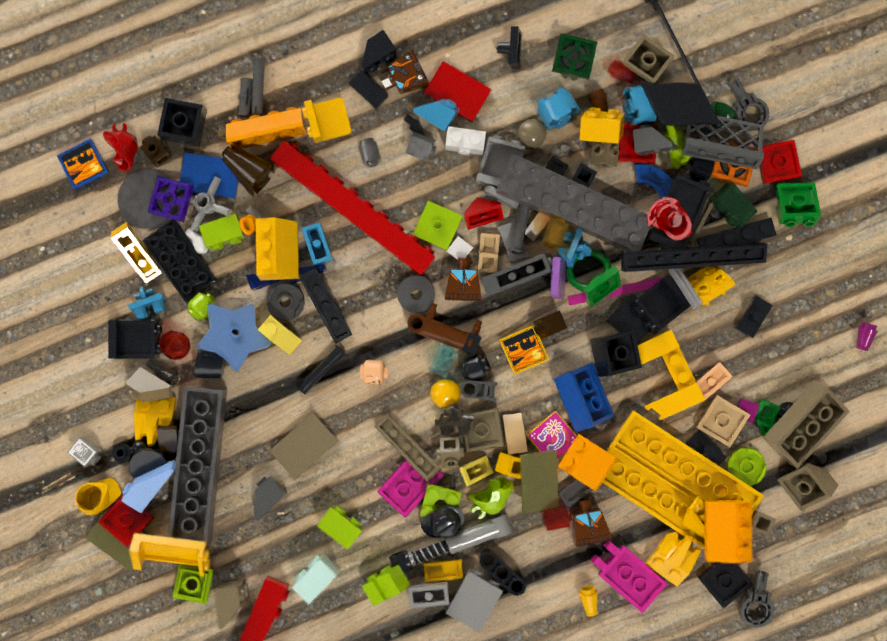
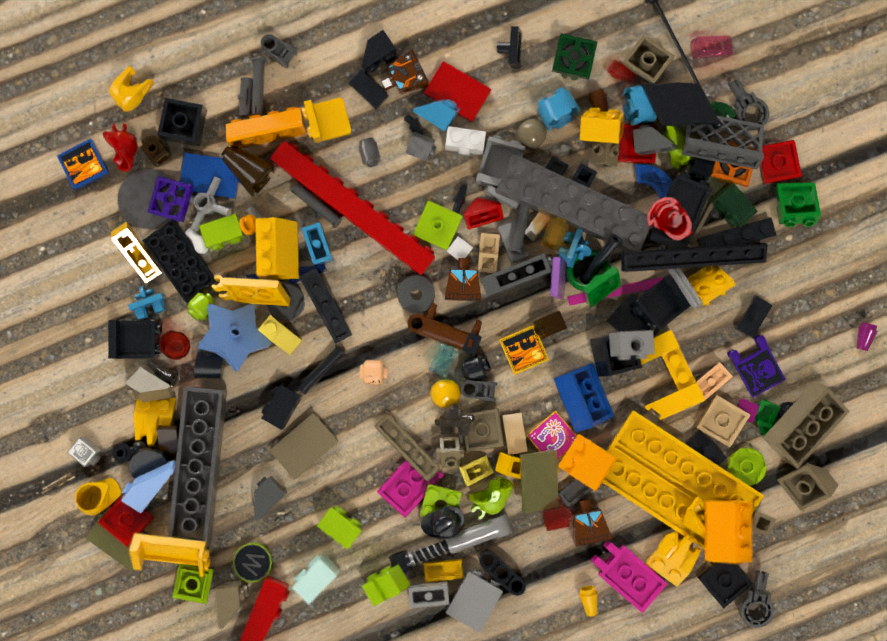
(128, 96): none -> yellow helmet
(252, 291): none -> yellow tile
(252, 562): none -> black tile
(281, 52): none -> dark grey piece
(281, 406): none -> black brick
(317, 205): none -> dark grey pin
(460, 198): none -> black bar
(601, 258): none -> black pin
(621, 344): none -> light grey brick
(699, 48): none -> clear pink slope
(759, 369): none -> flag

